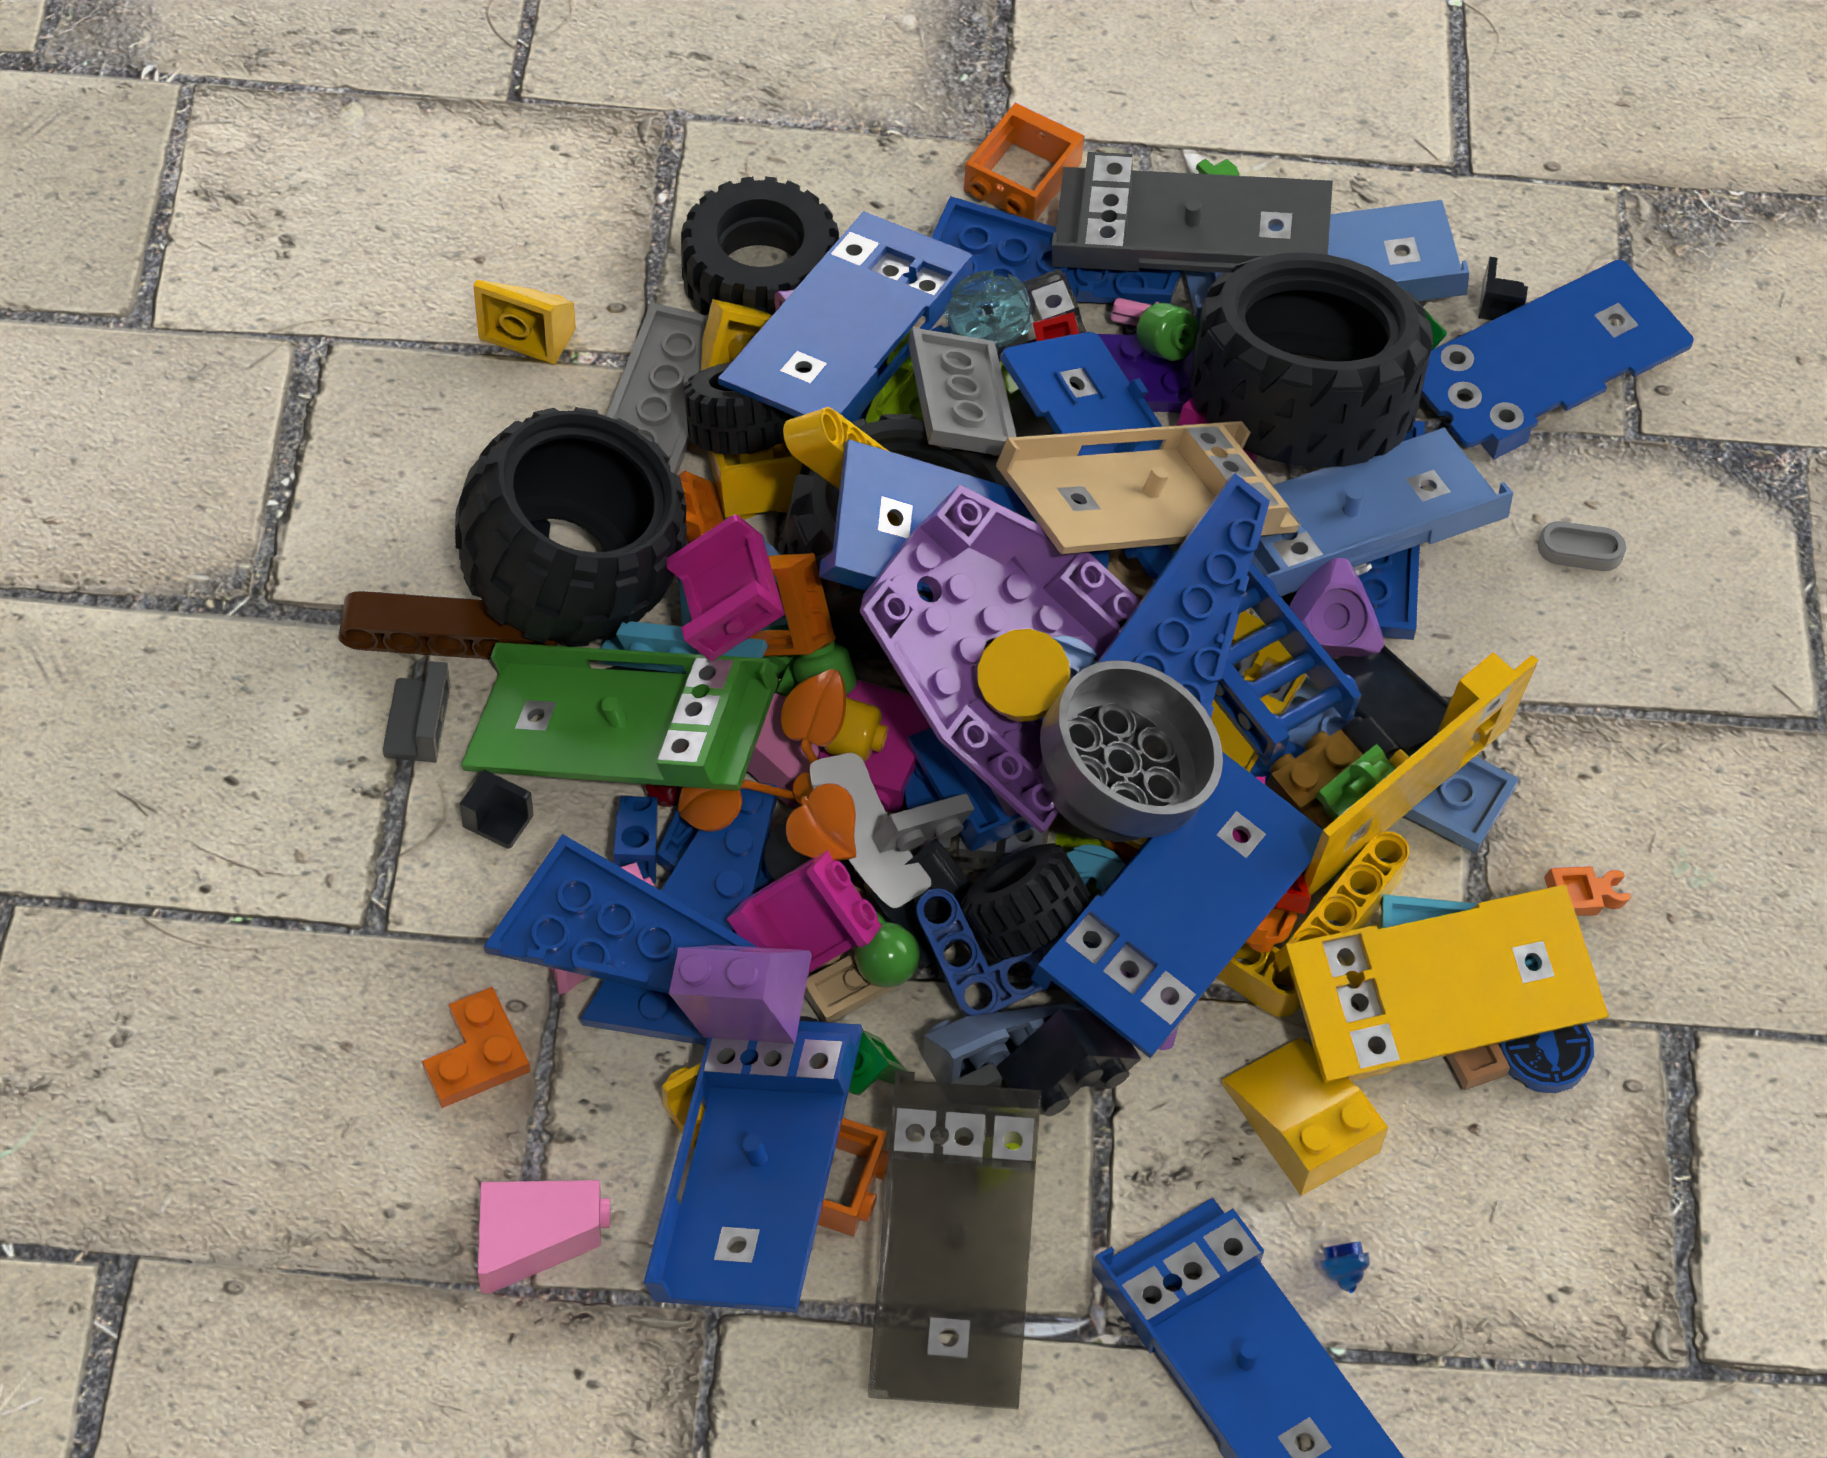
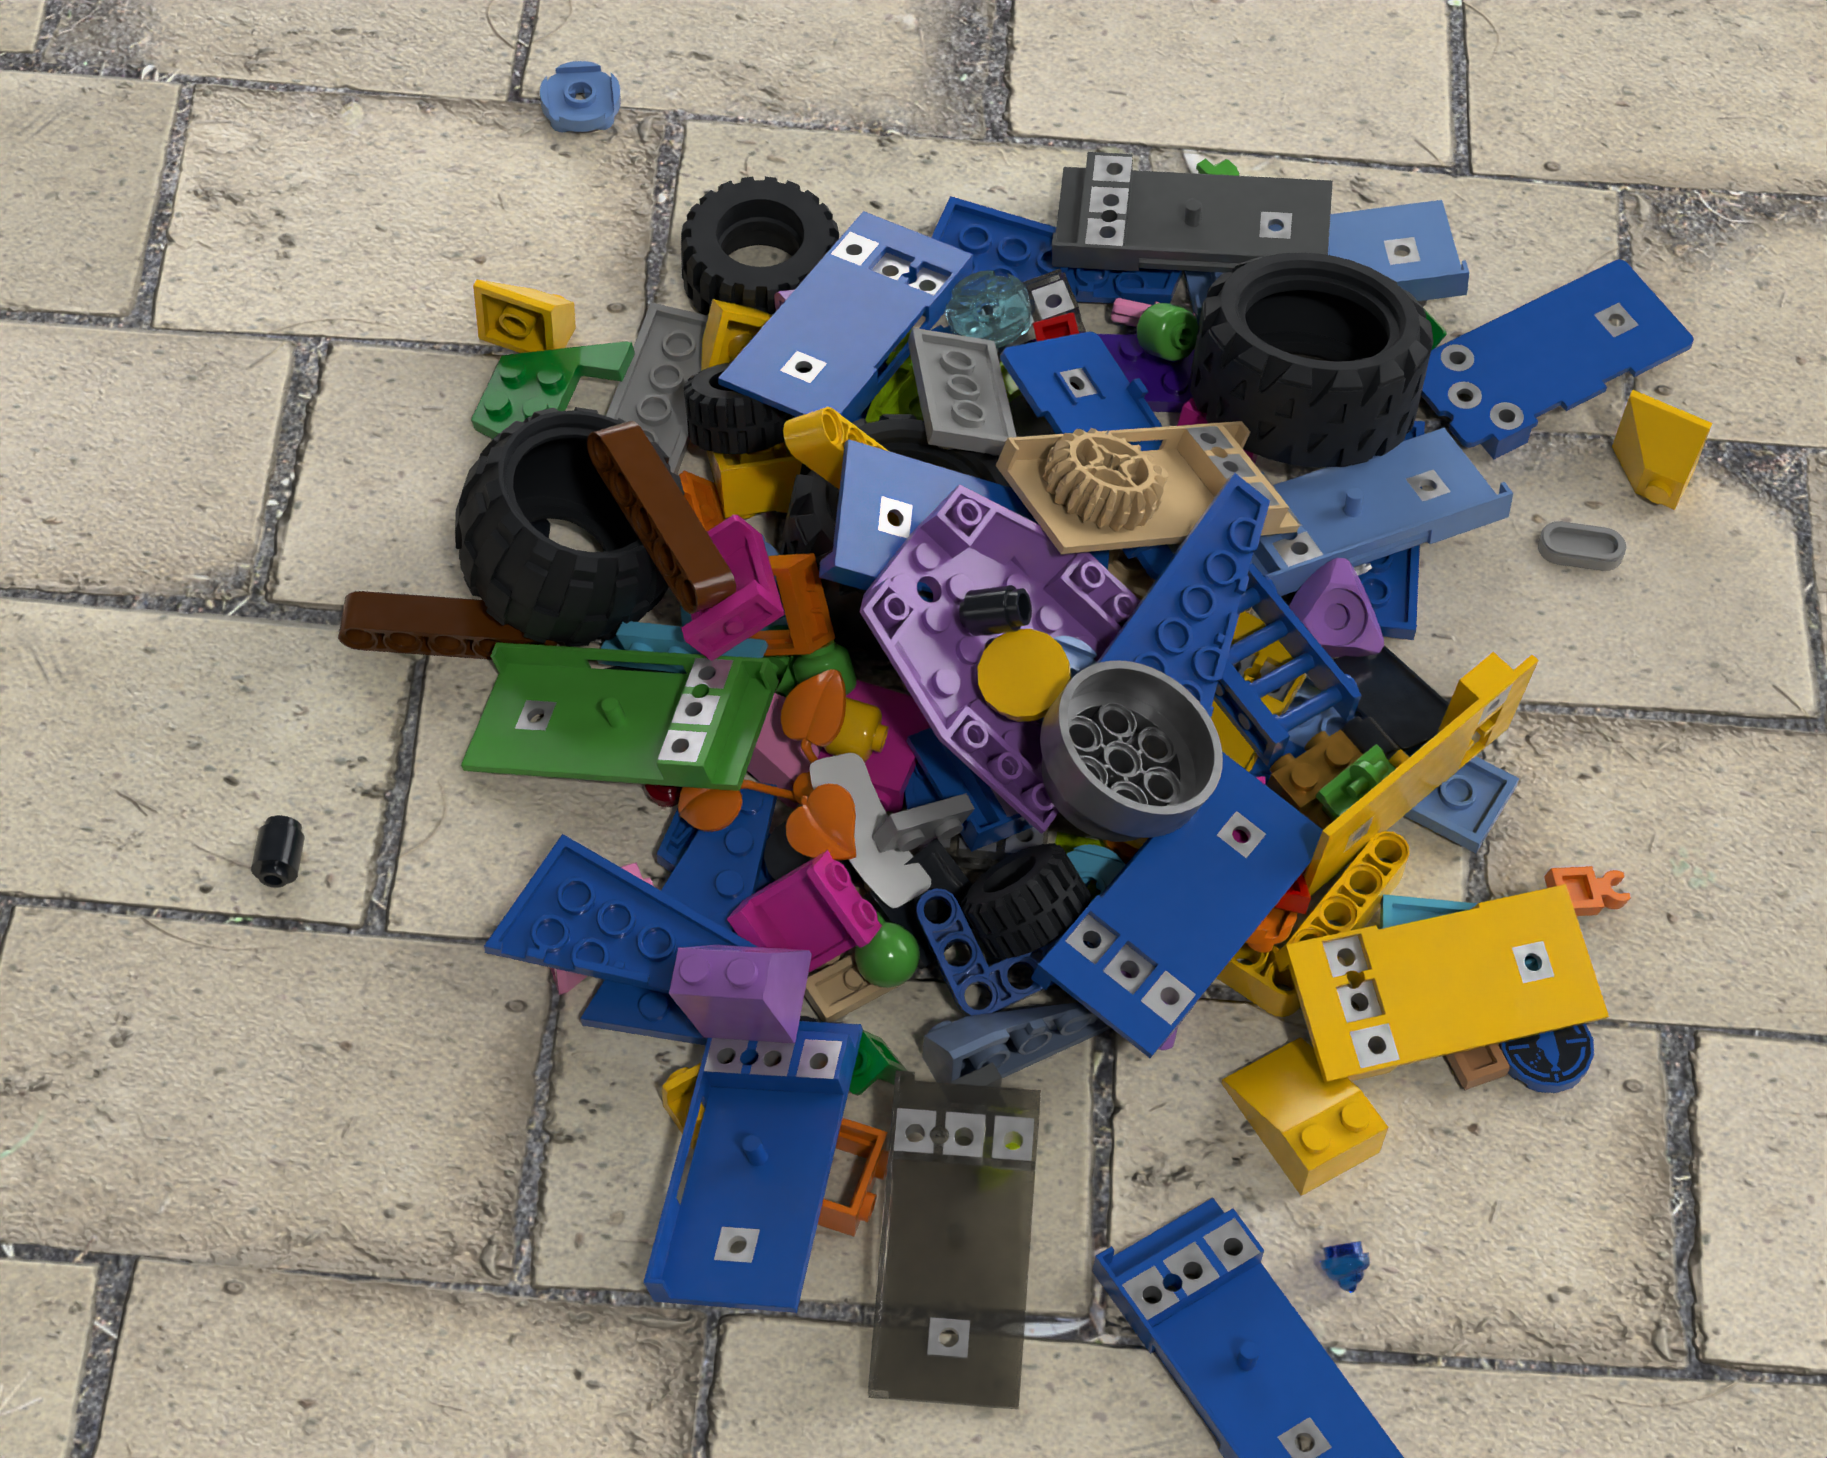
(278, 851): none -> black brick
(418, 716): dark grey panel -> none
(485, 1059): orange plate -> none
(496, 809): black panel -> none
(536, 1227): bright pink slope -> none
(544, 381): none -> green wing
(584, 115): none -> medium blue plate
(637, 834): blue leg -> none
(661, 516): none -> reddish brown beam
(995, 610): none -> black brick
(1023, 129): orange window -> none
(1068, 1054): black brick -> none
(1104, 479): none -> tan gear
(1499, 294): black panel -> none
(1659, 448): none -> yellow slope

